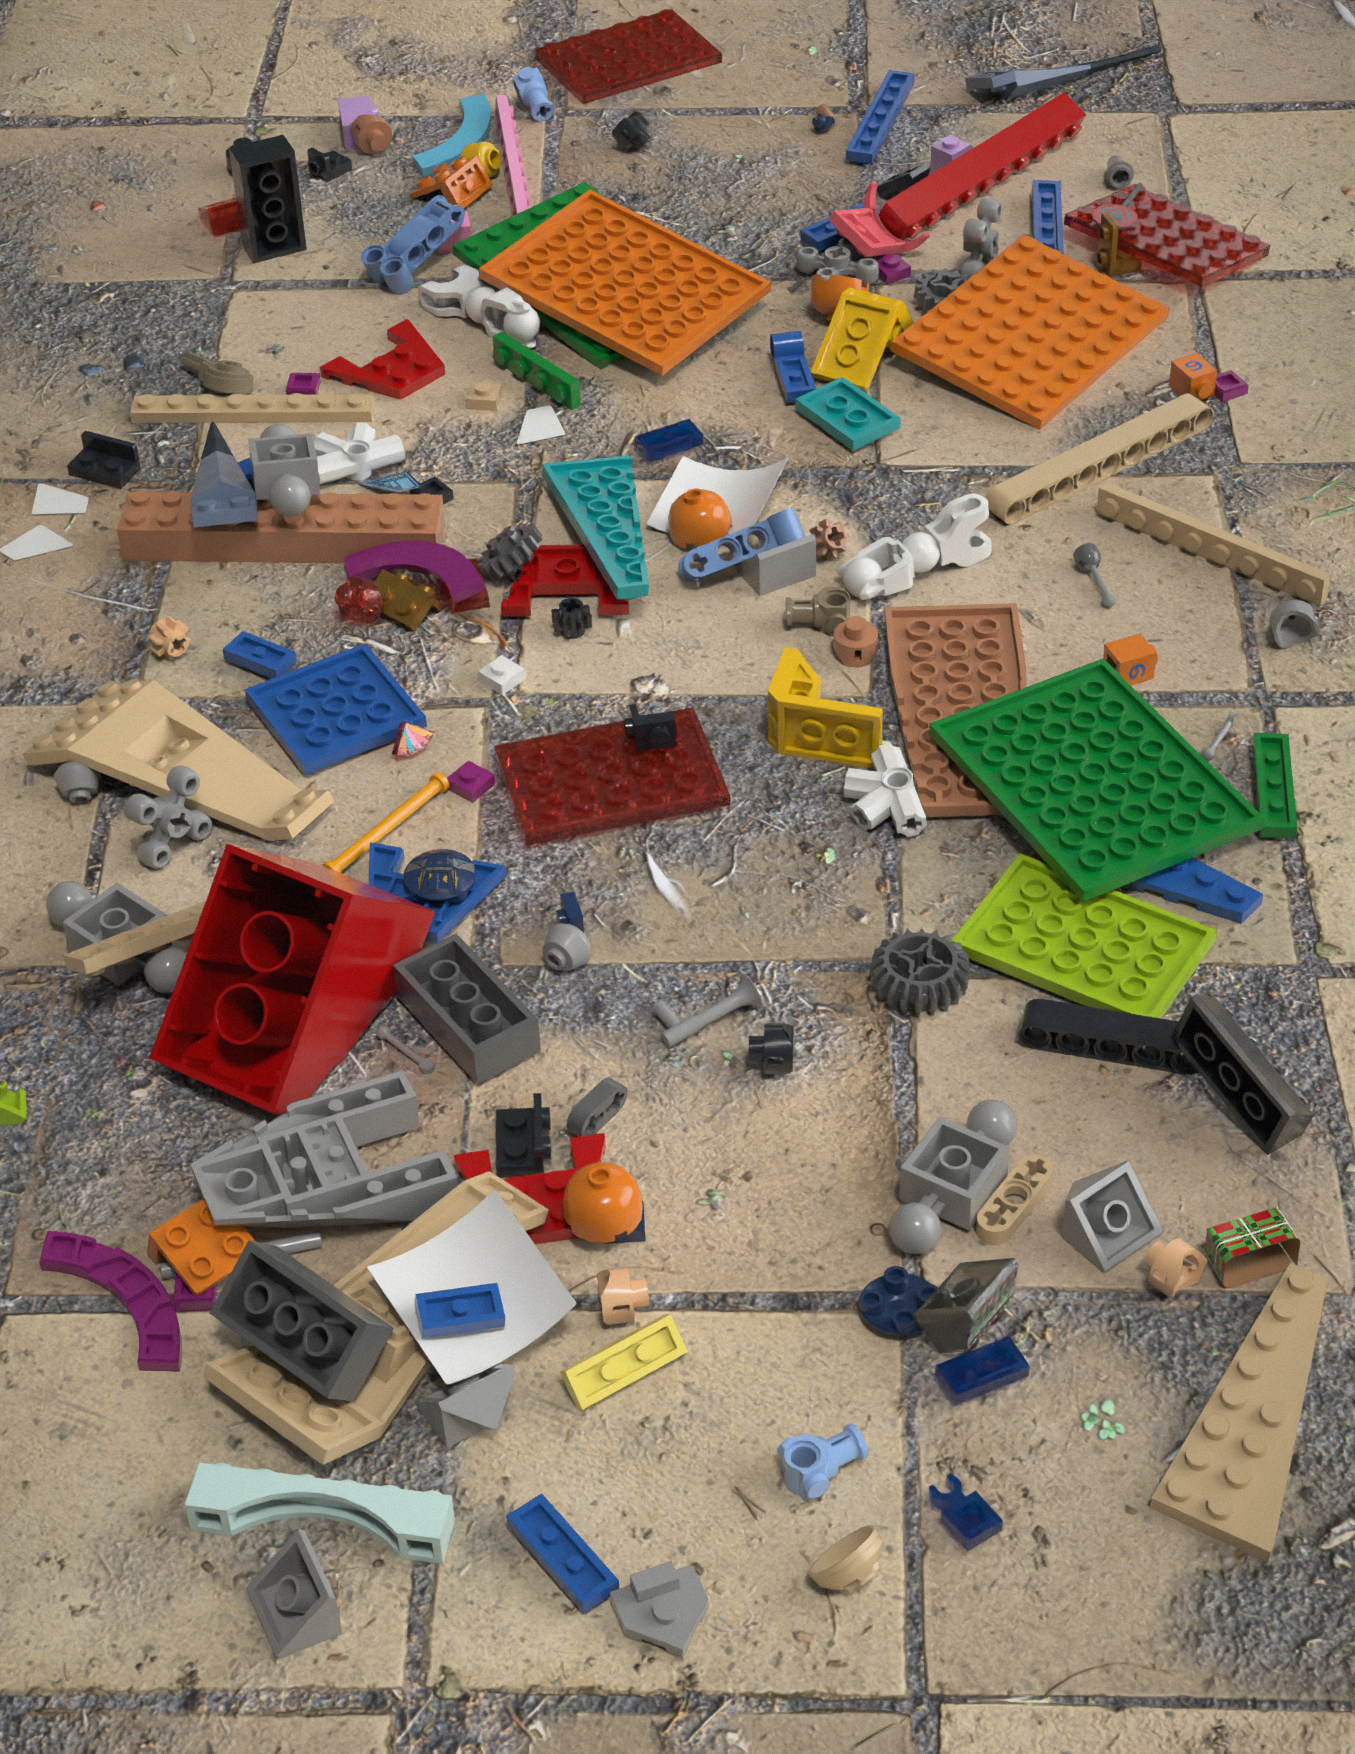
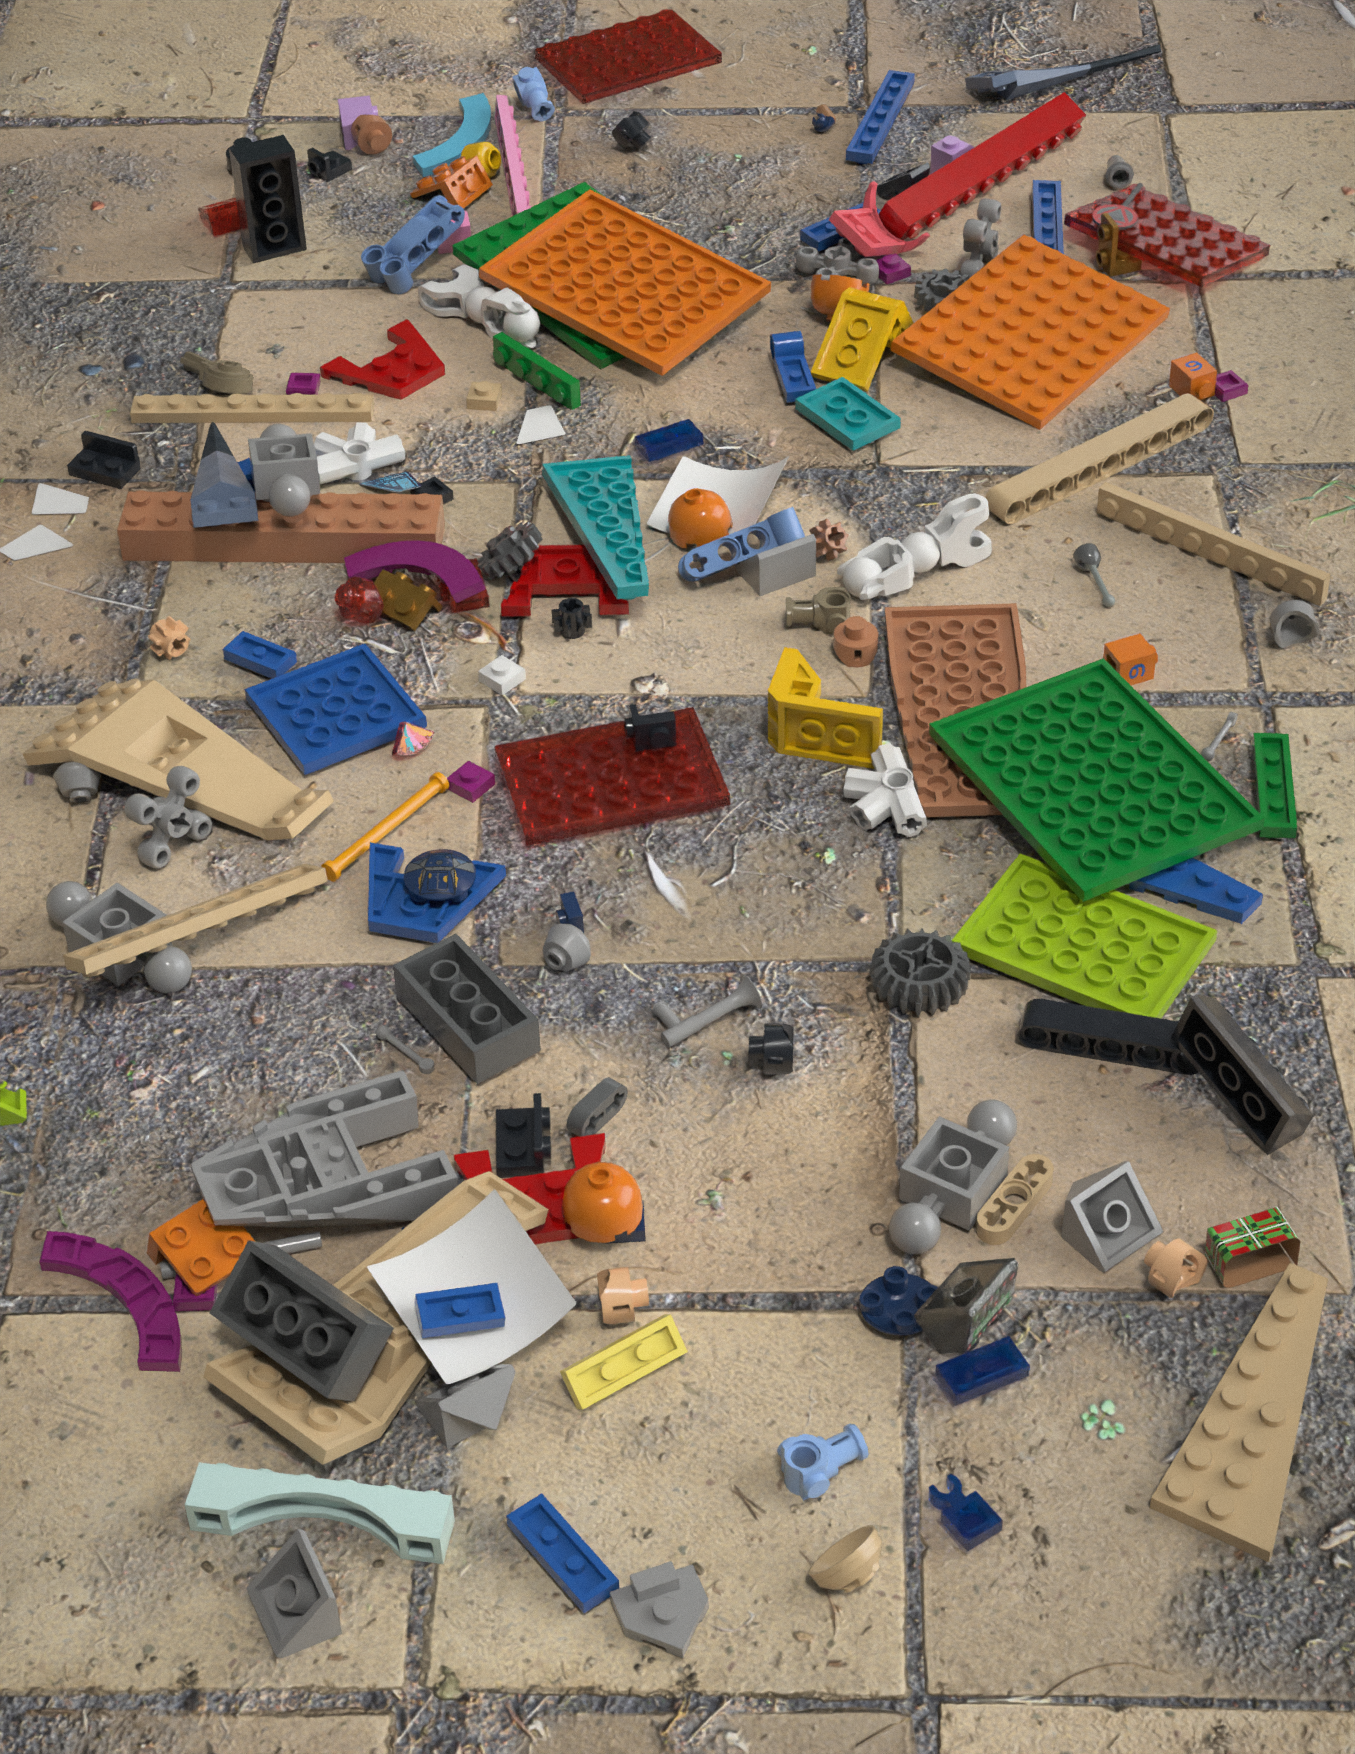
(283, 976): red slope -> none

